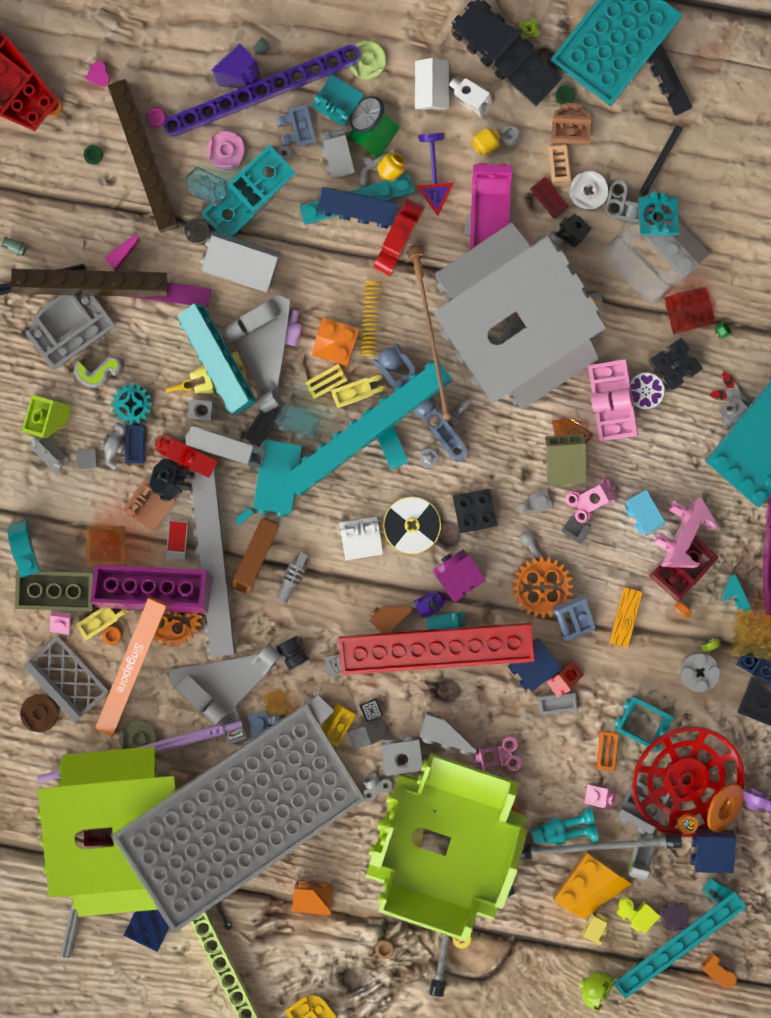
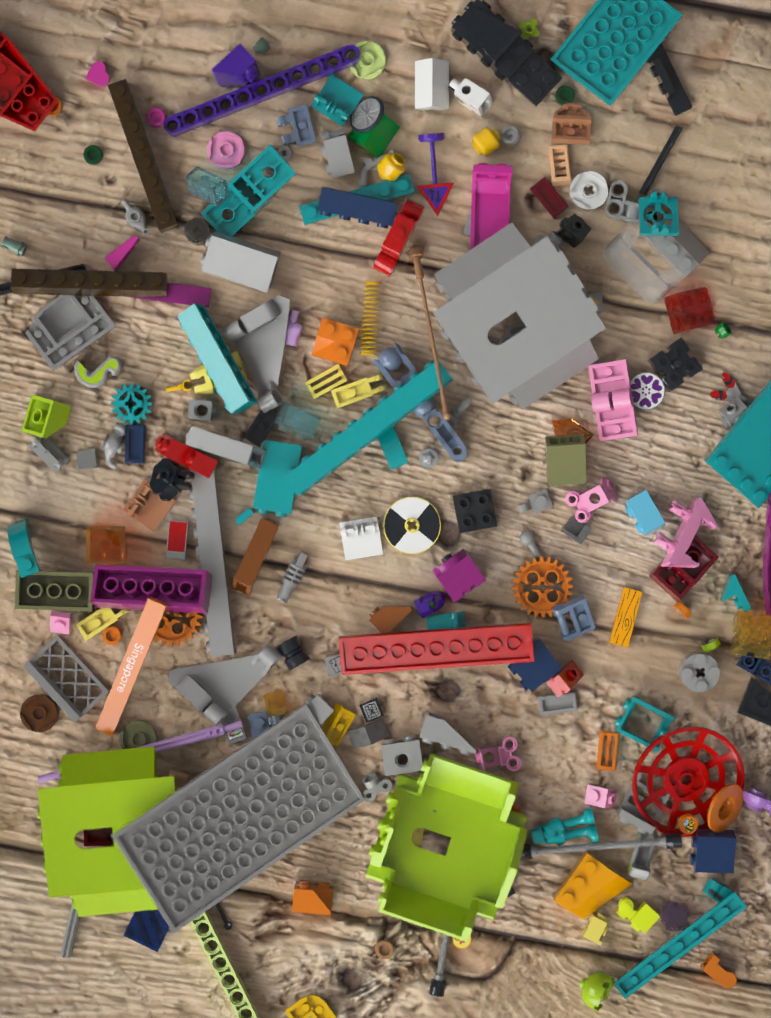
(135, 217): none -> light grey piece

